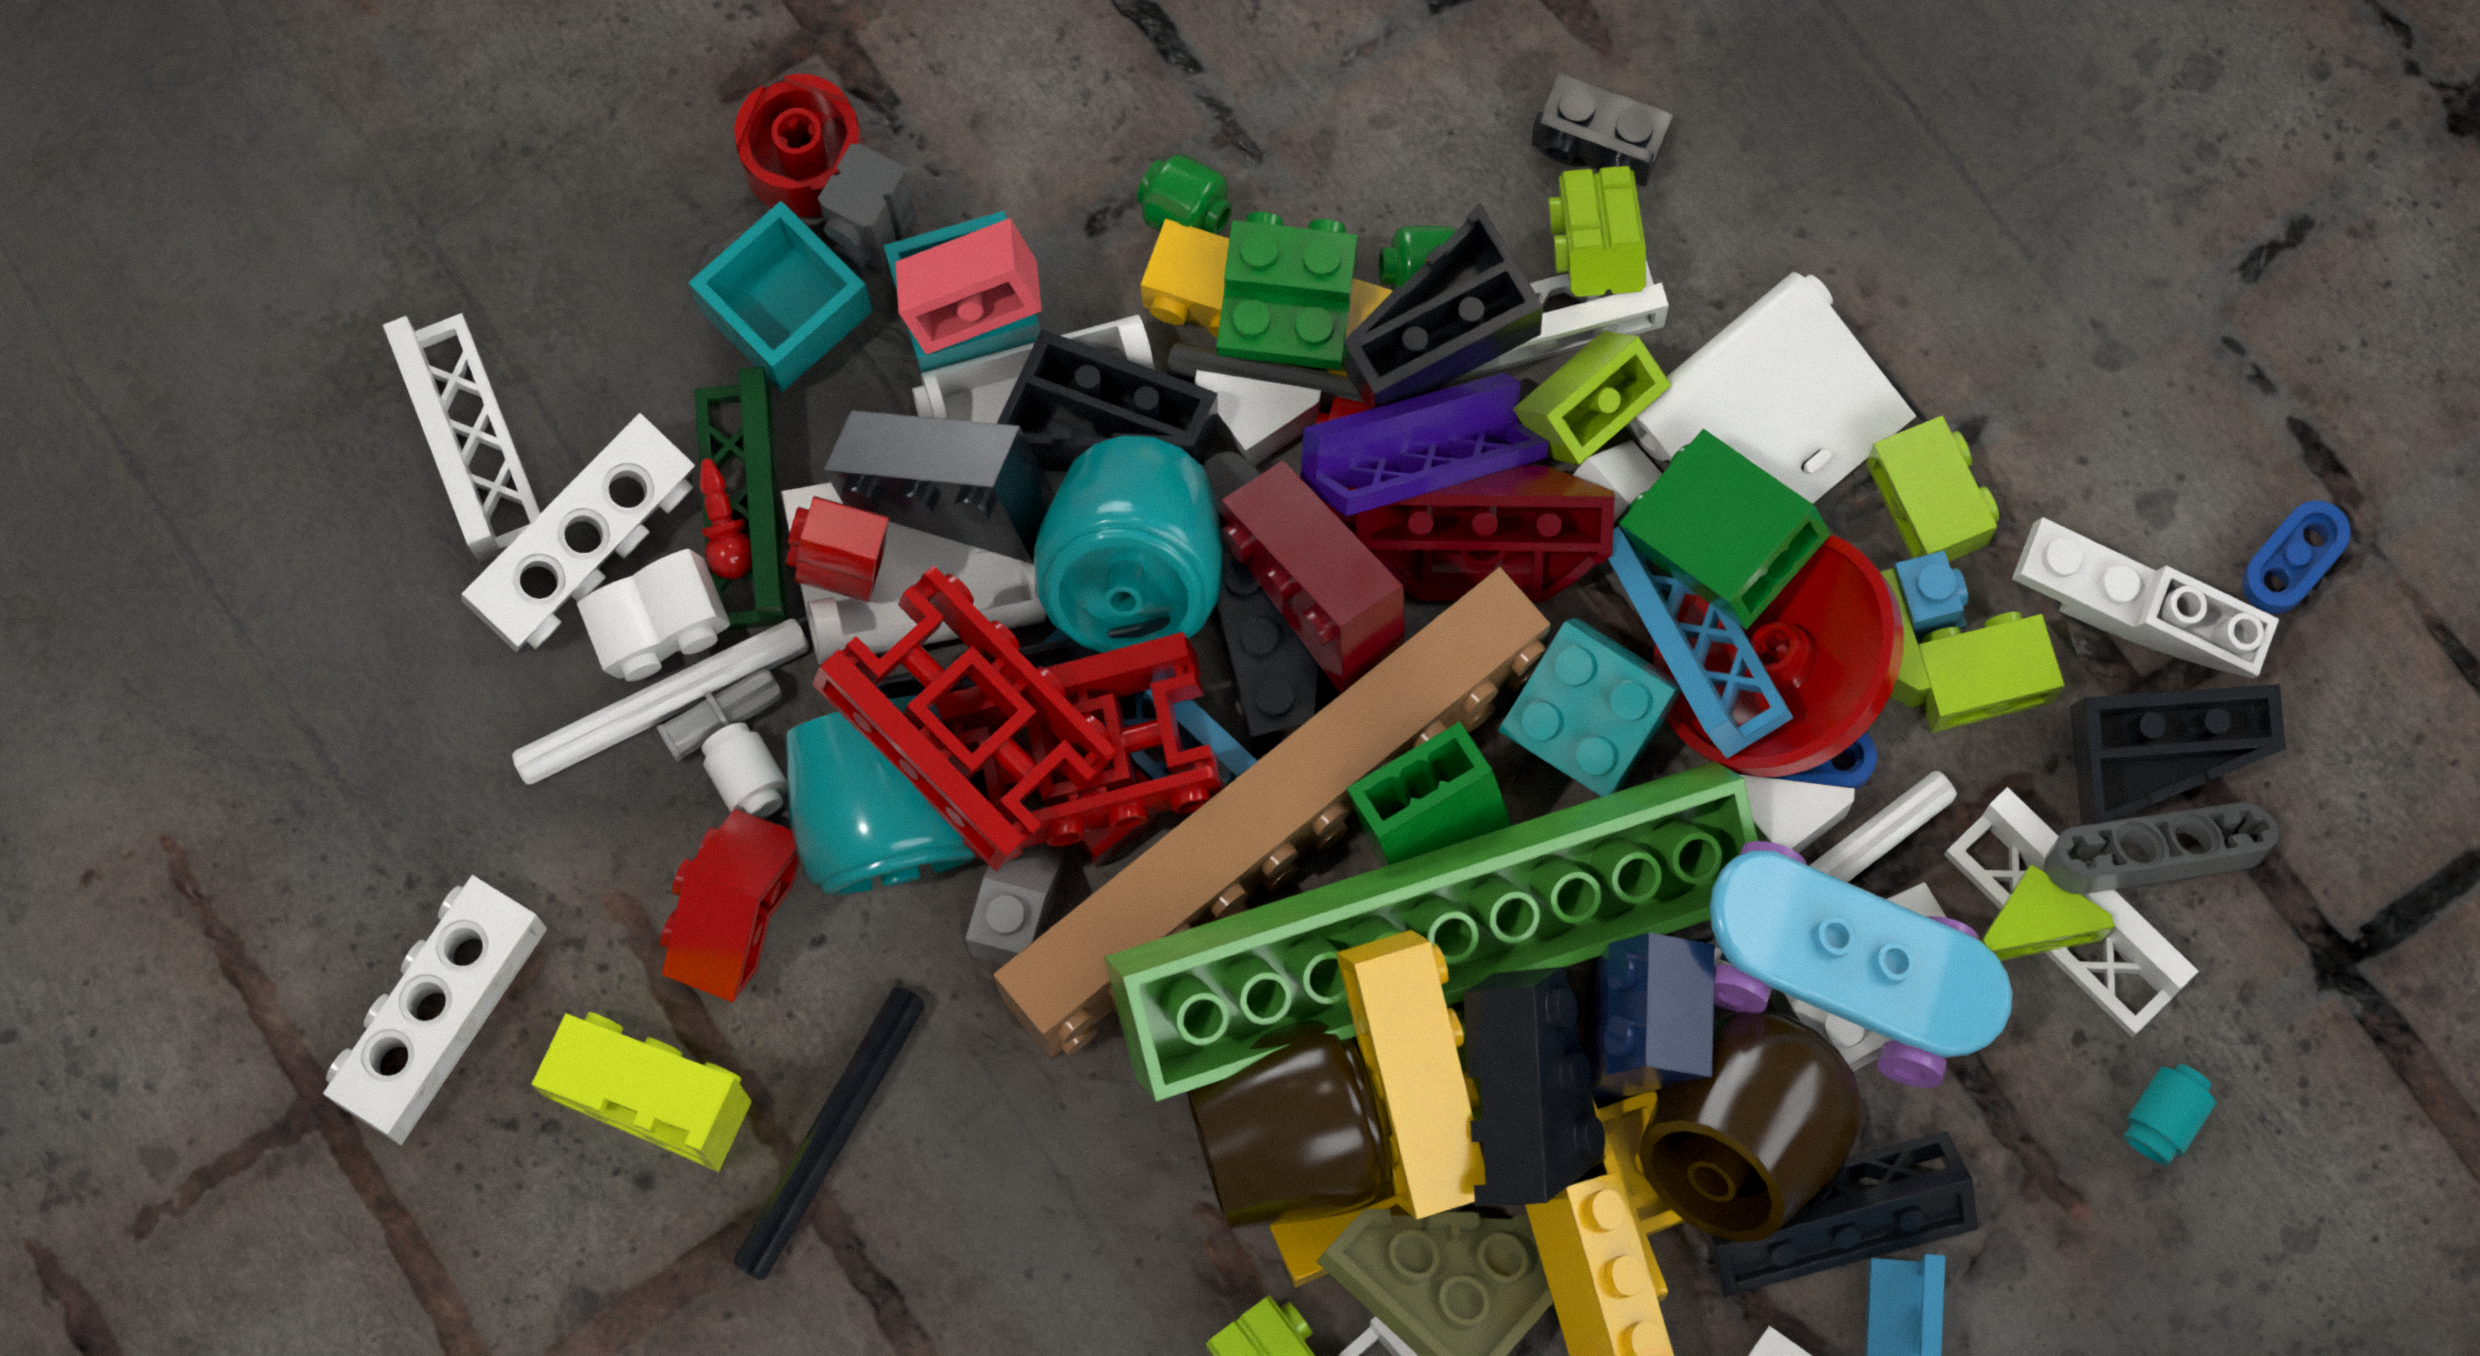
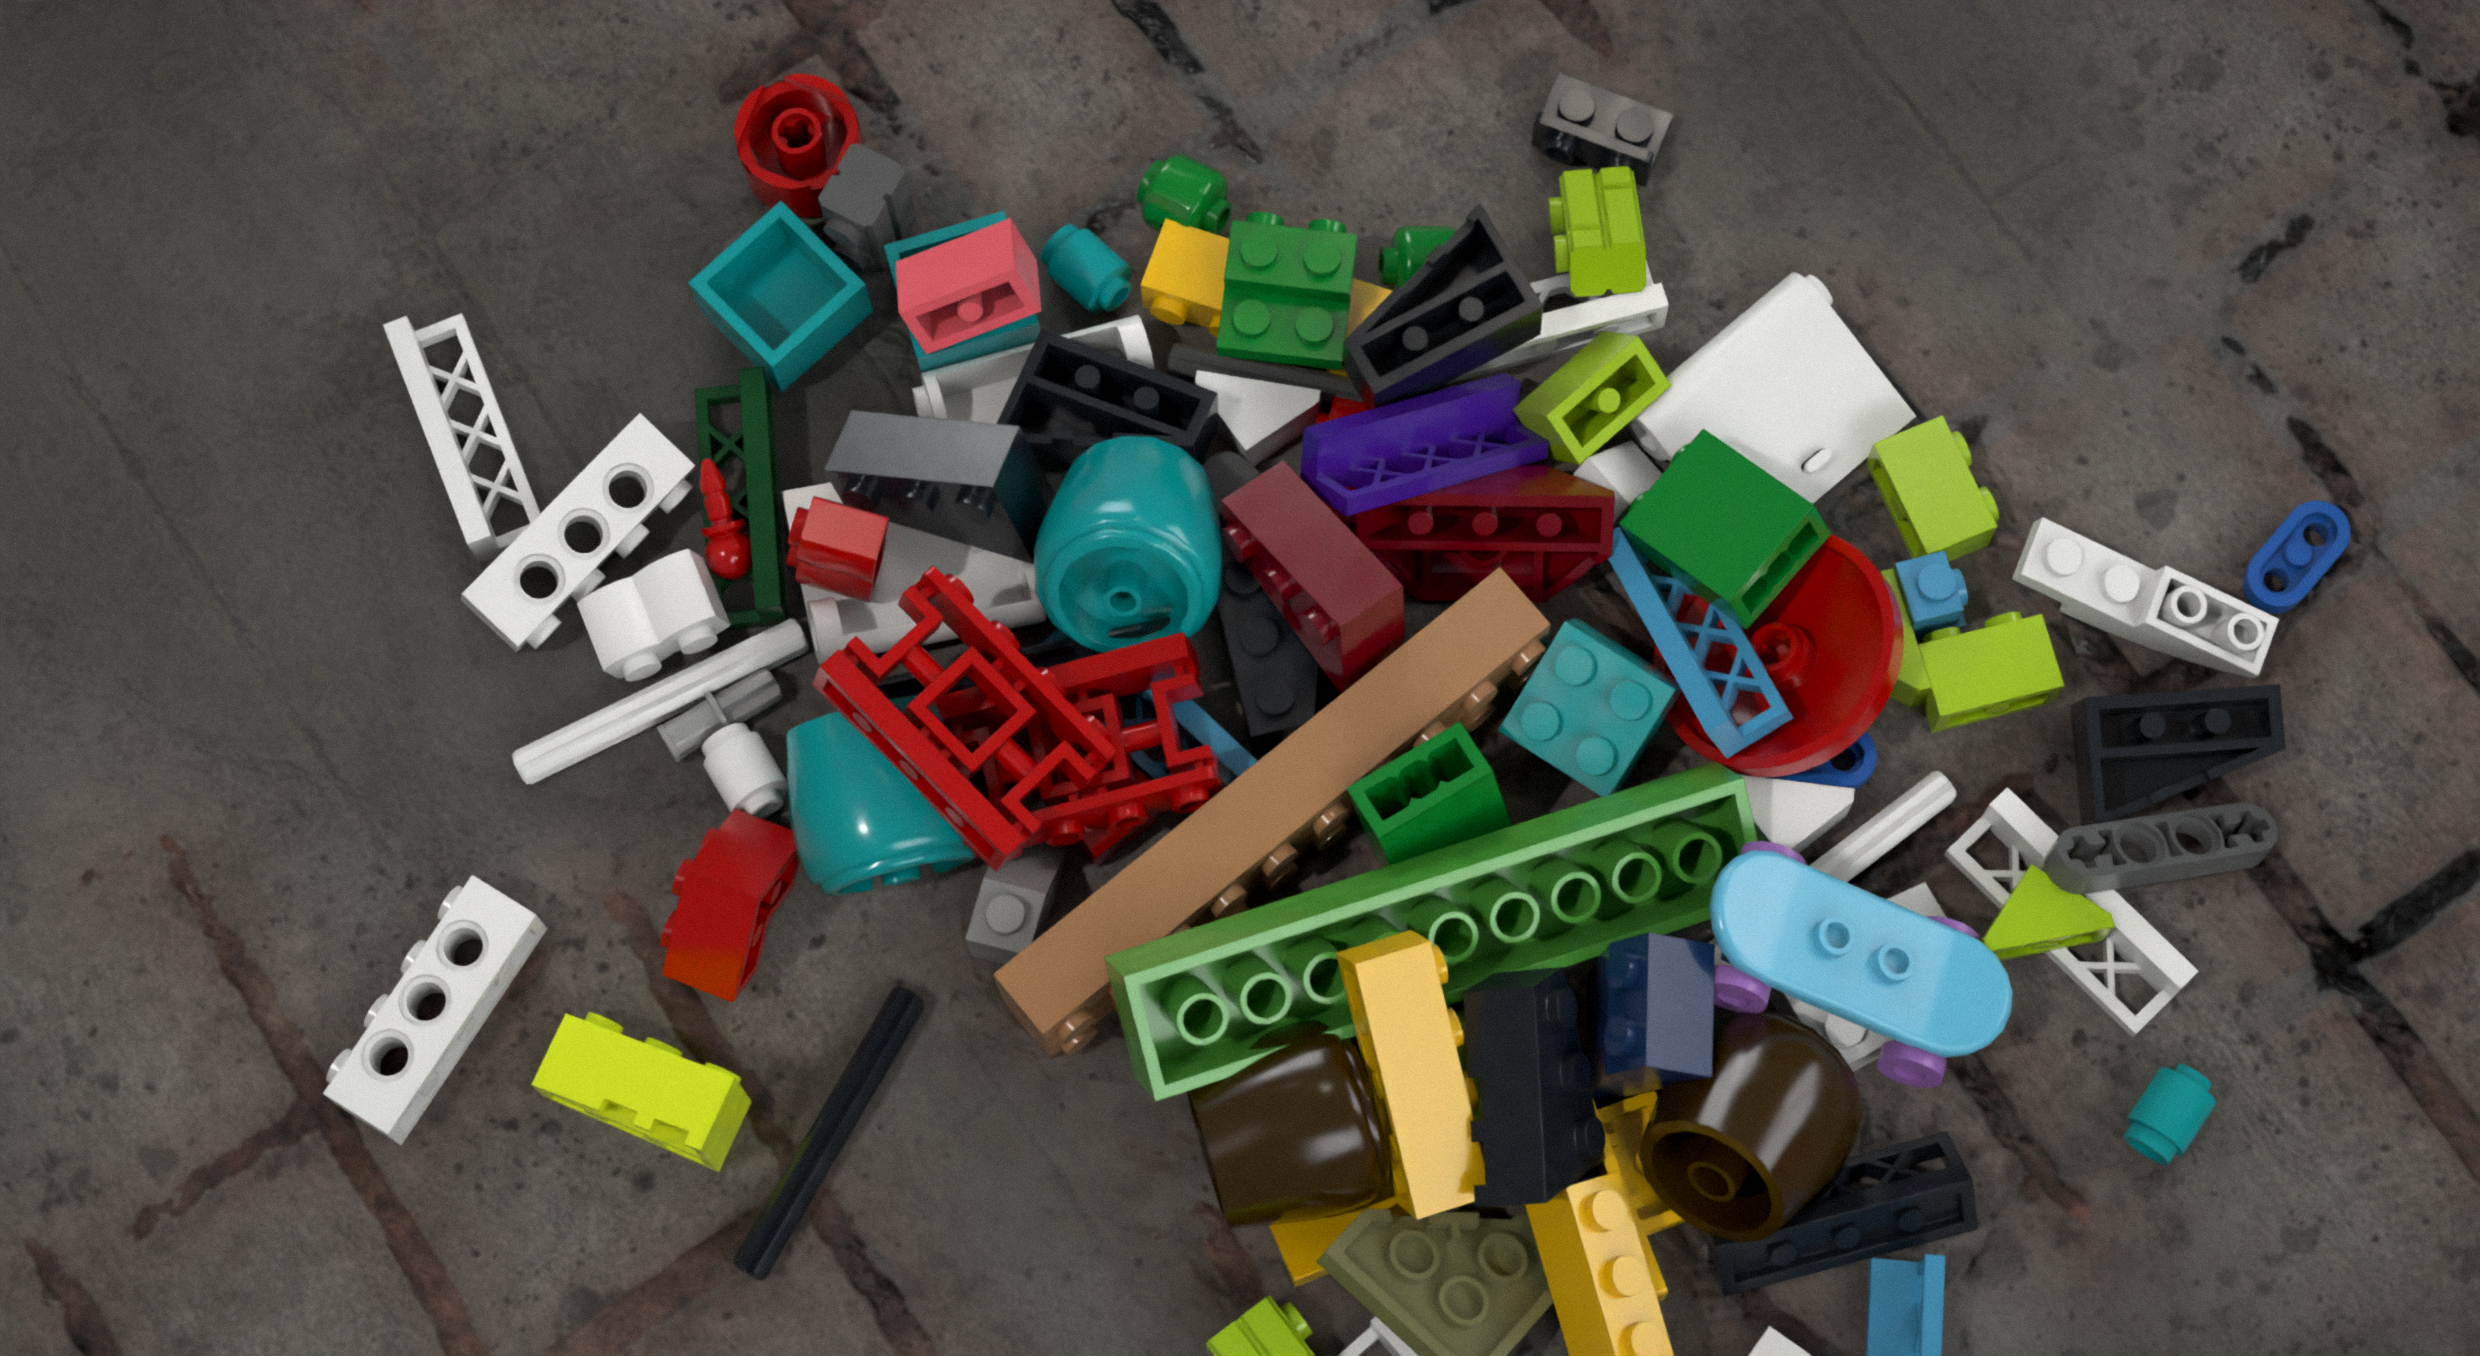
(1087, 269): none -> teal brick

